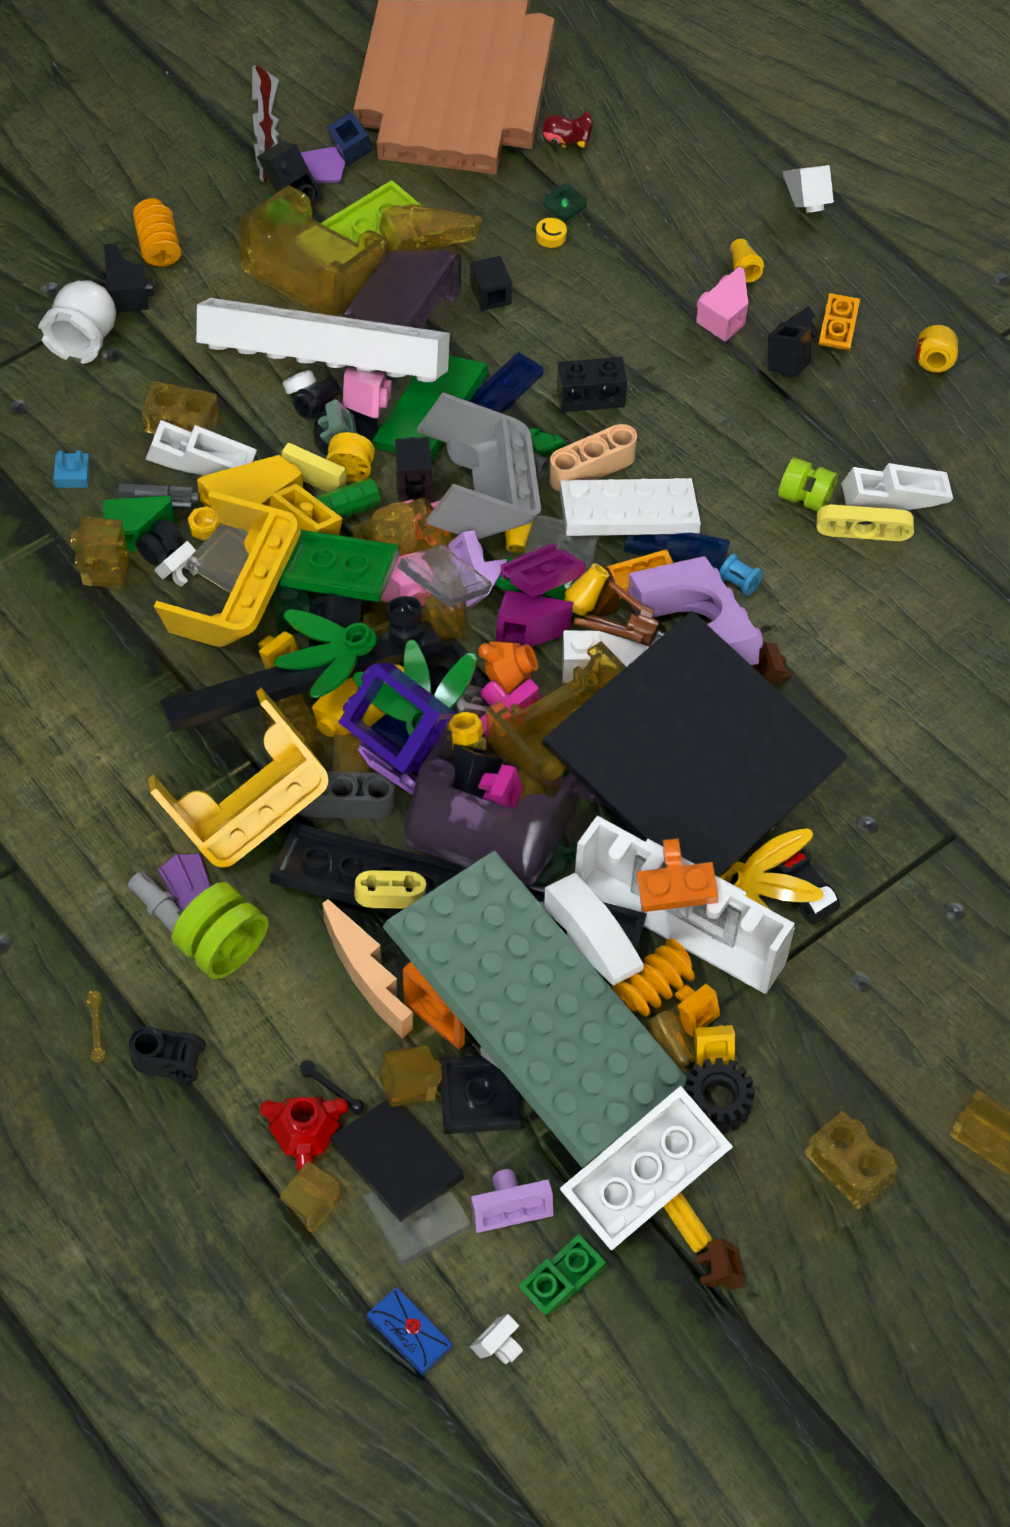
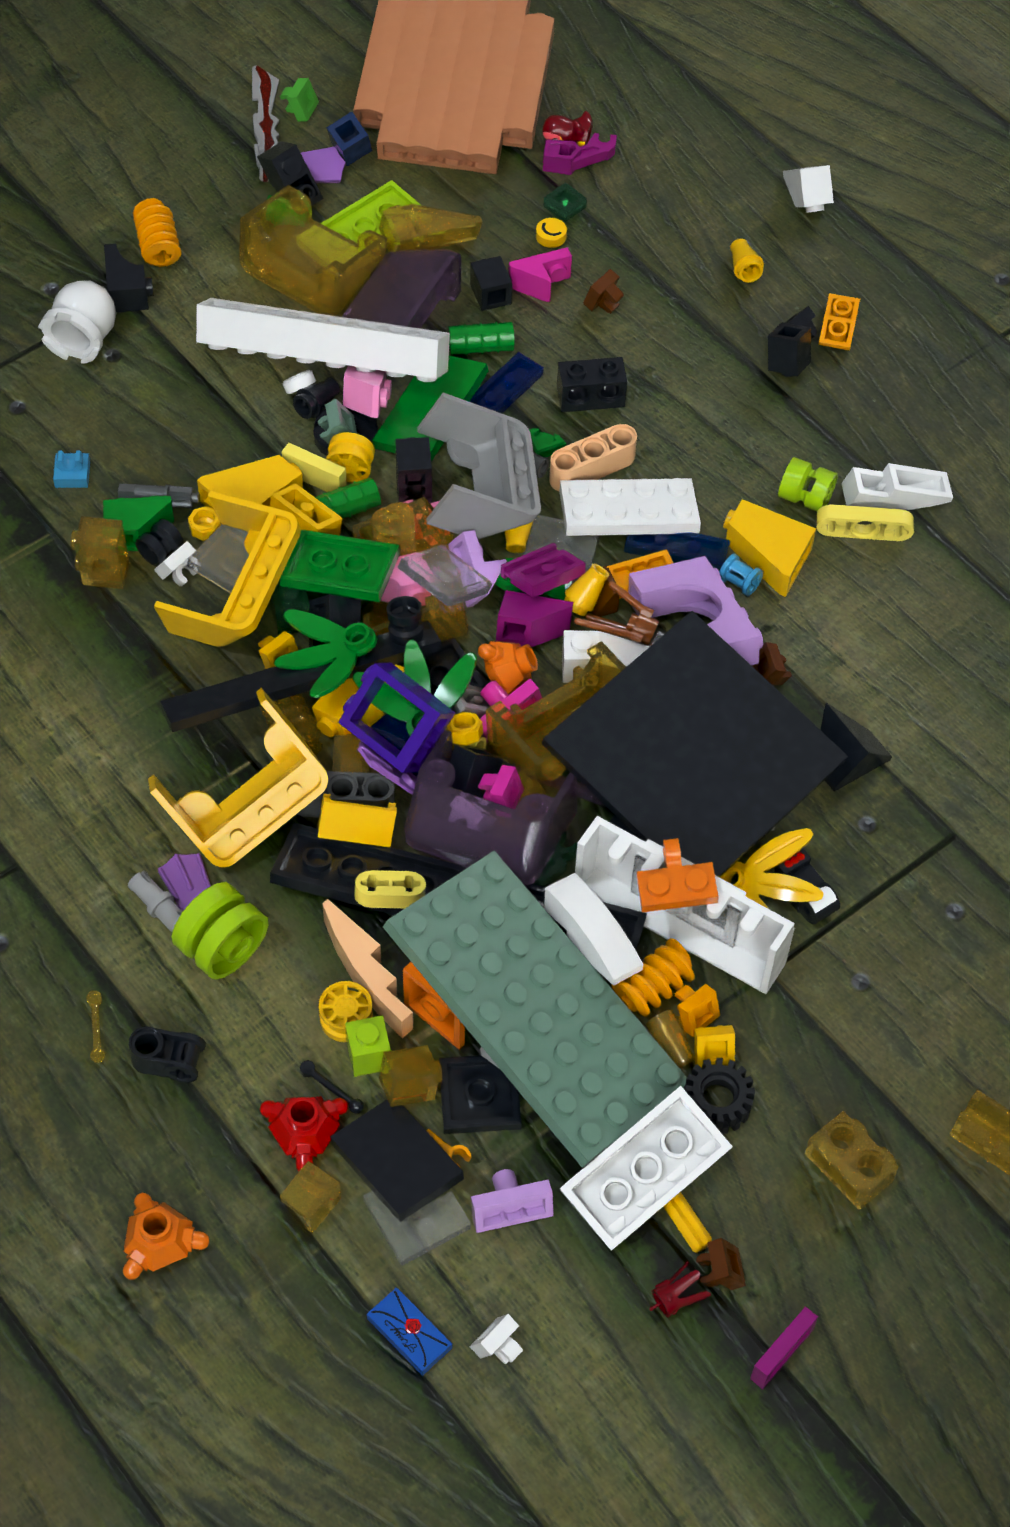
(158, 1237): none -> orange rock
(179, 407): clear yellow brick -> none
(196, 451): white slope -> none
(301, 99): none -> bright green tile
(342, 1005): none -> yellow wheel
(356, 822): none -> yellow hinge
(366, 1044): none -> lime brick
(455, 1150): none -> light orange hand
(481, 338): none -> green axle
(536, 273): none -> dark pink slope
(562, 1276): green slope -> none
(567, 156): none -> magenta piece
(604, 293): none -> reddish brown tile
(667, 1295): none -> dark red piece
(725, 306): bright pink slope -> none
(770, 543): none -> yellow slope
(783, 1348): none -> magenta tile
(857, 742): none -> black slope
(937, 348): yellow head -> none

